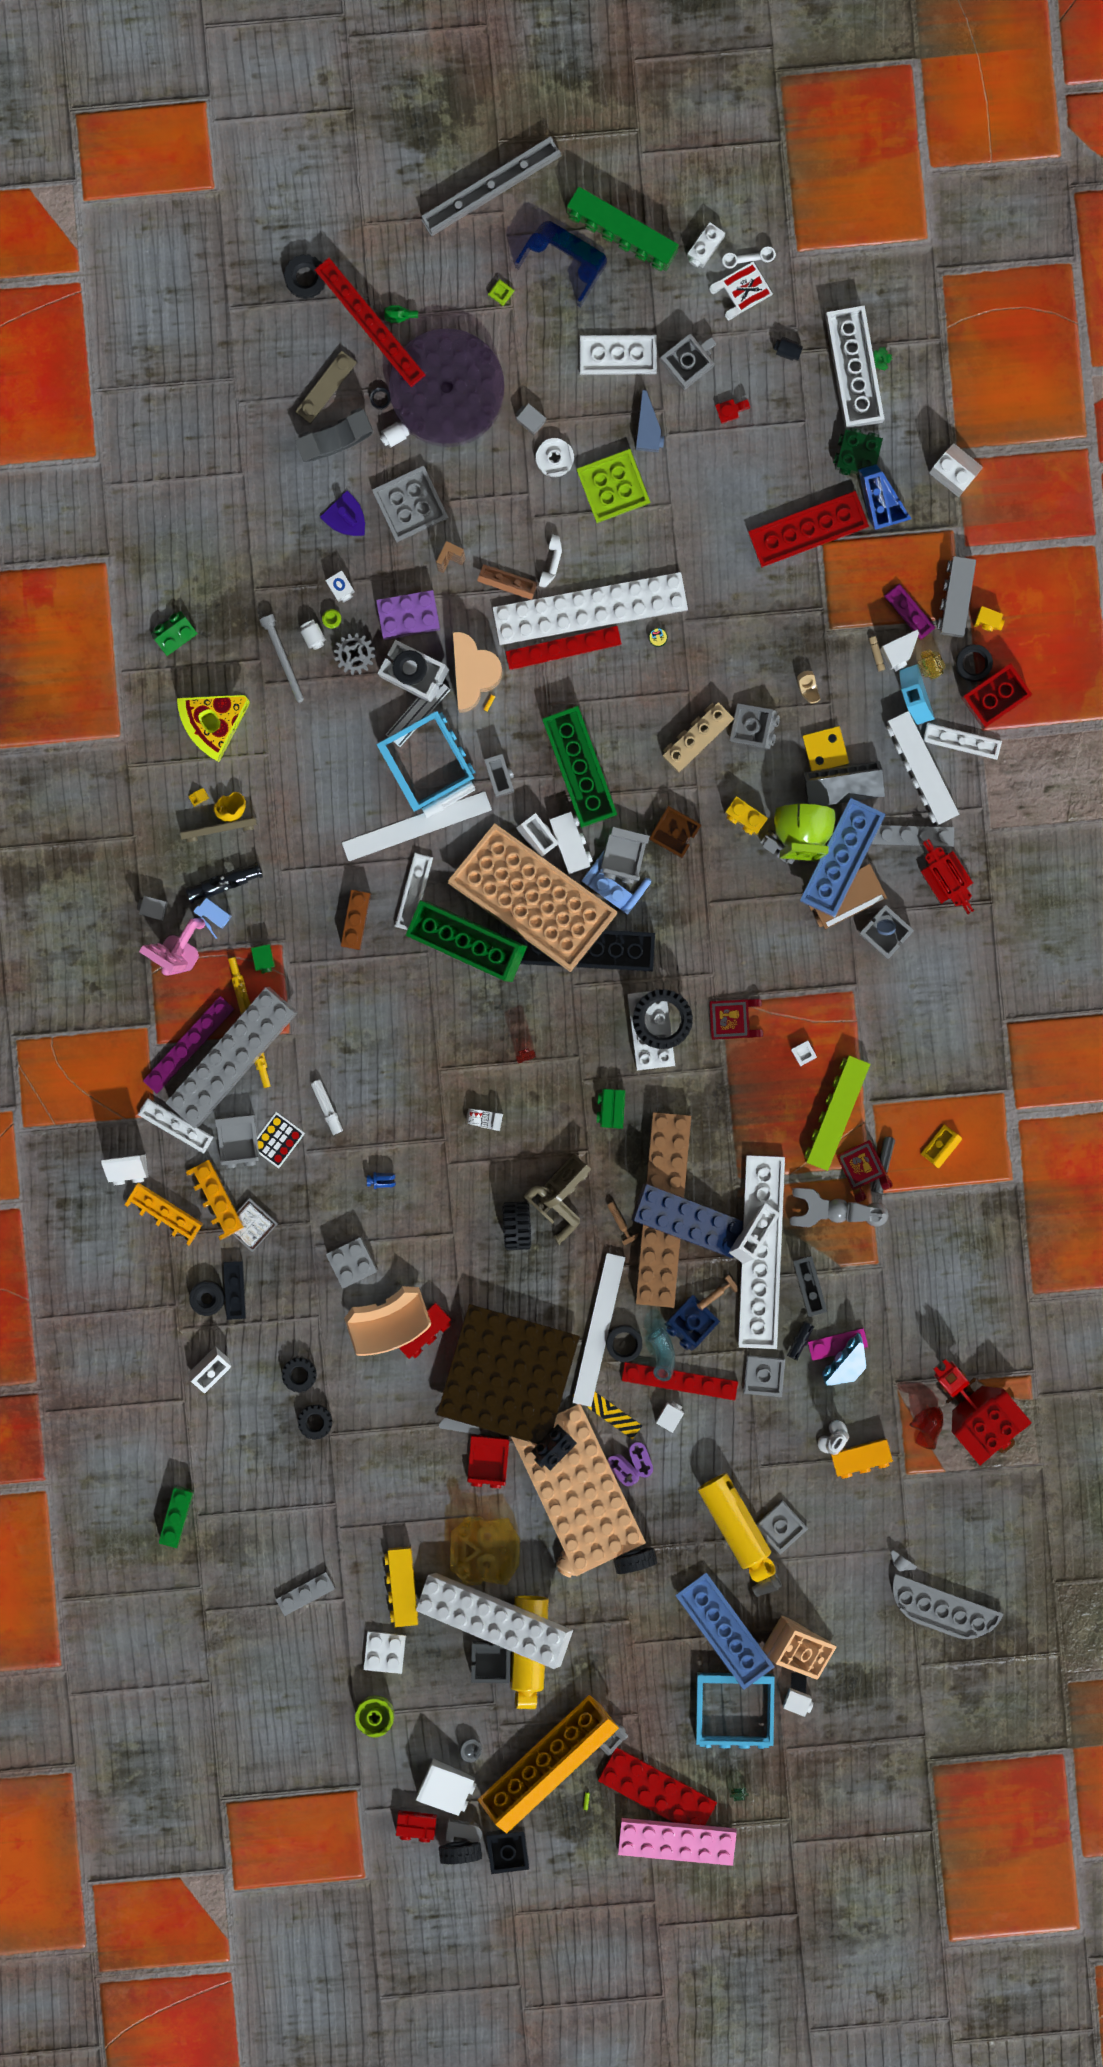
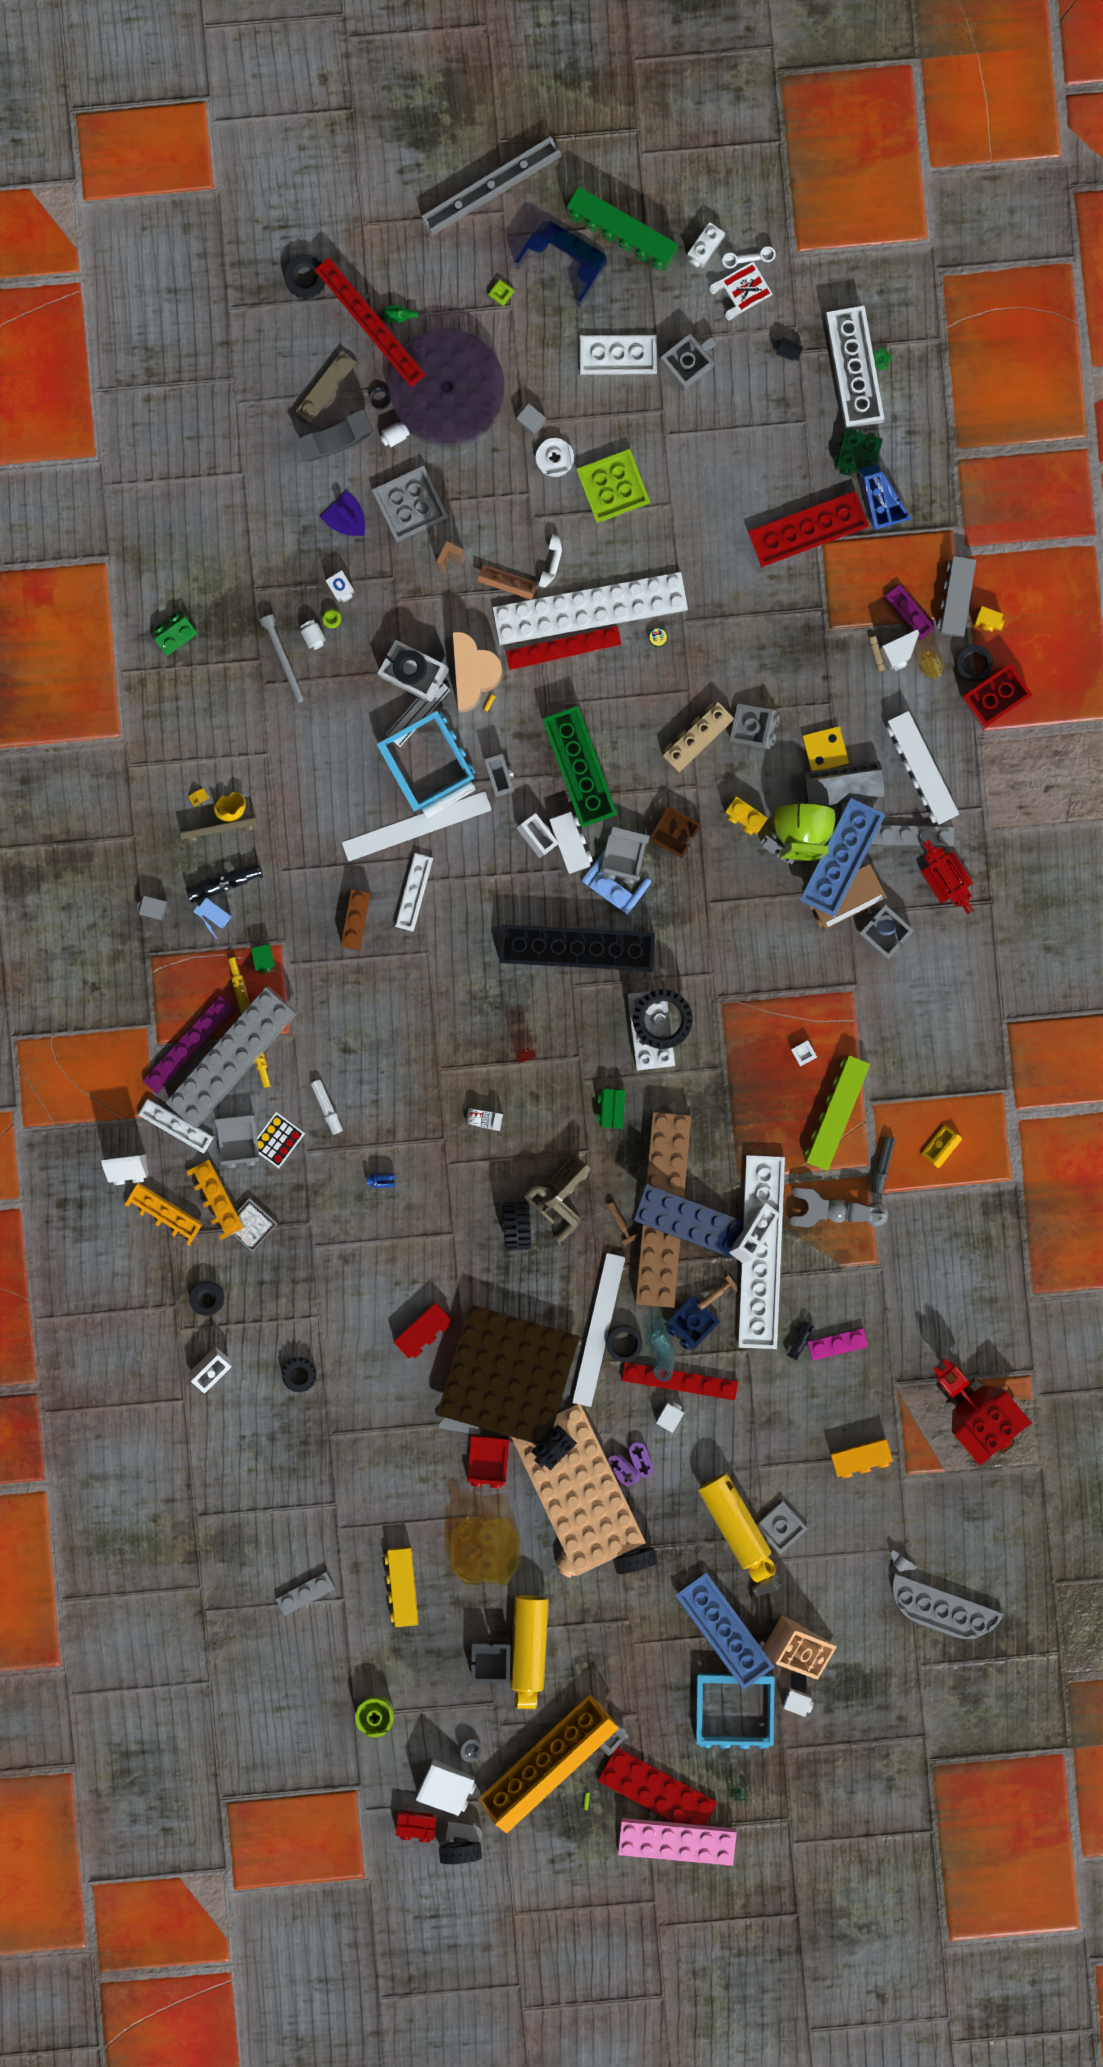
(175, 953): bright pink plate -> none
(176, 1516): green brick -> none
(212, 721): piece -> none
(234, 1290): black plate -> none
(315, 1434): black tyre -> none
(352, 1262): light grey brick -> none
(362, 658): light grey gear -> none
(384, 1652): white plate -> none
(390, 1325): light nougat panel -> none
(408, 615): medium lavender brick -> none
(466, 941): green brick -> none
(494, 1620): white brick -> none
(507, 1850): black brick -> none
(532, 897): light nougat plate -> none
(614, 1416): sticker -> none
(649, 431): sand blue slope -> none
(729, 410): red plate -> none
(731, 1019): dark red flag -> none
(764, 1376): light grey tile -> none
(808, 686): tan hair -> none
(809, 1285): dark grey brick -> none
(837, 1439): white piece -> none
(847, 1364): slope -> none
(862, 1167): dark red flag -> none
(915, 695): medium azure slope -> none
(930, 1425): clear red helmet -> none
(956, 470): white slope -> none
(962, 741): white tile -> none

